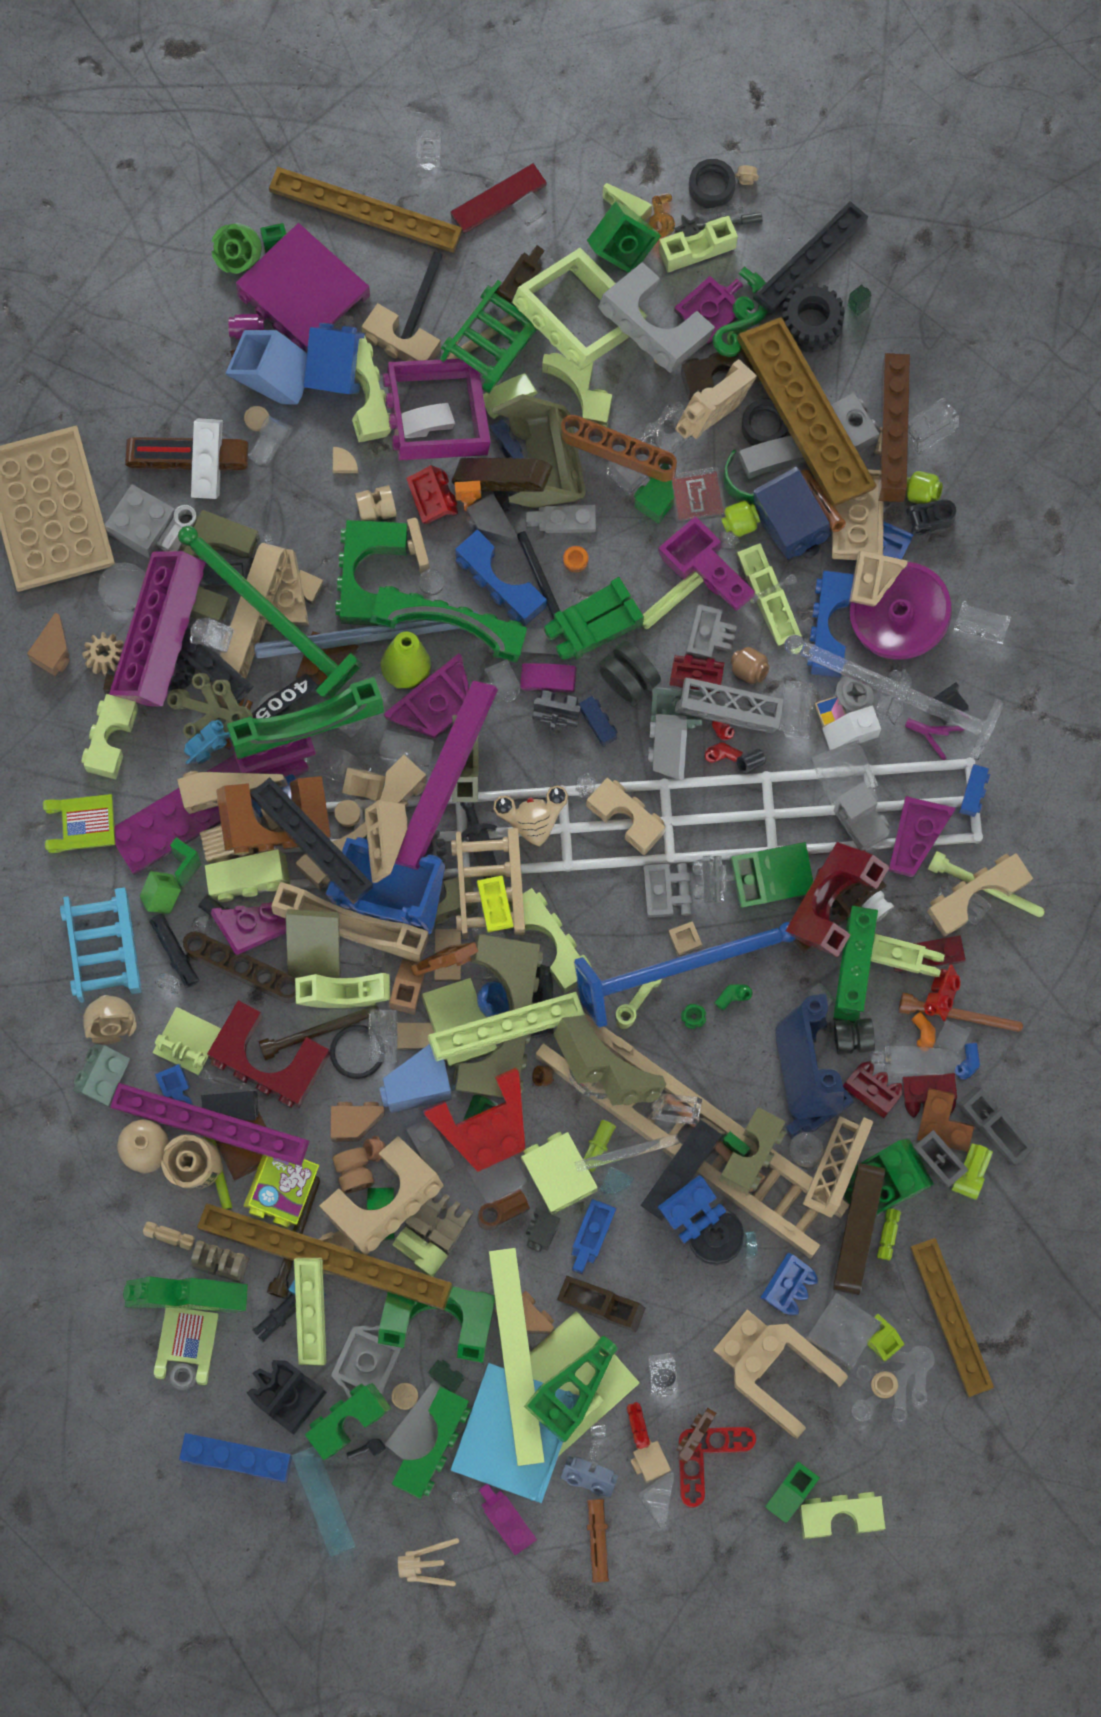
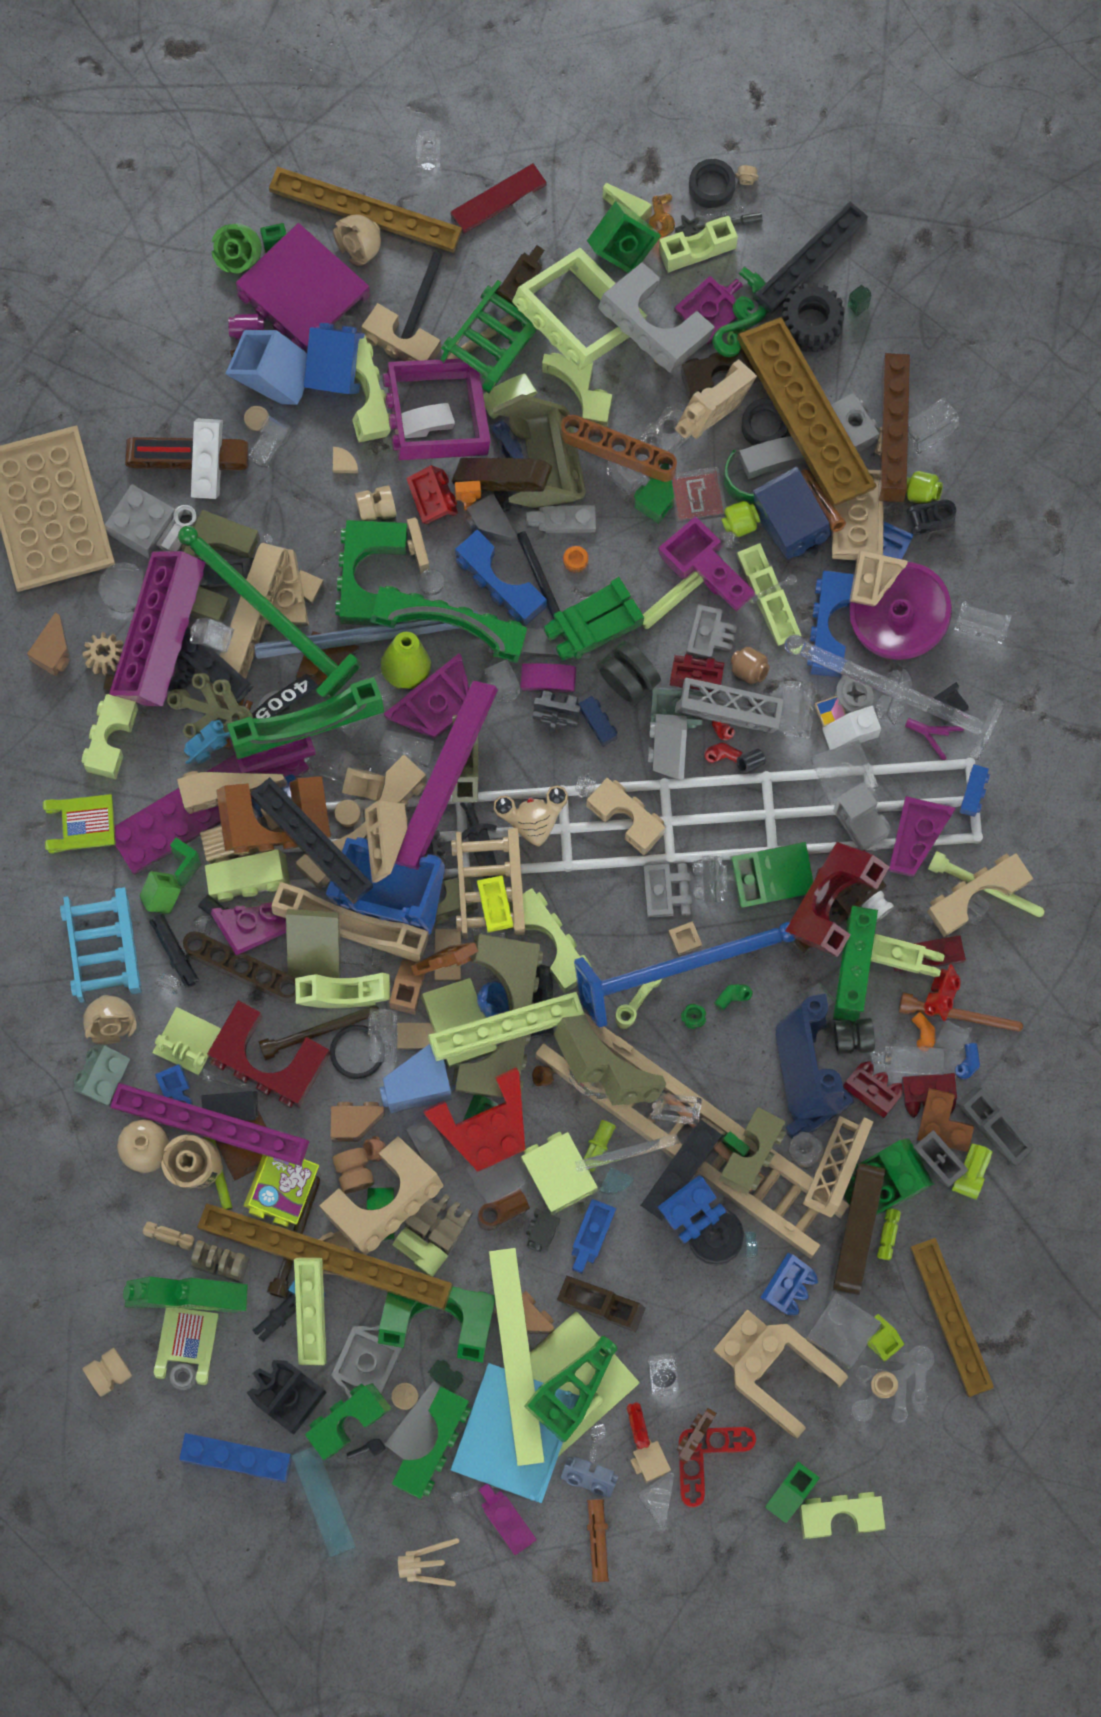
(107, 1372): none -> tan wheel
(358, 237): none -> tan cylinder

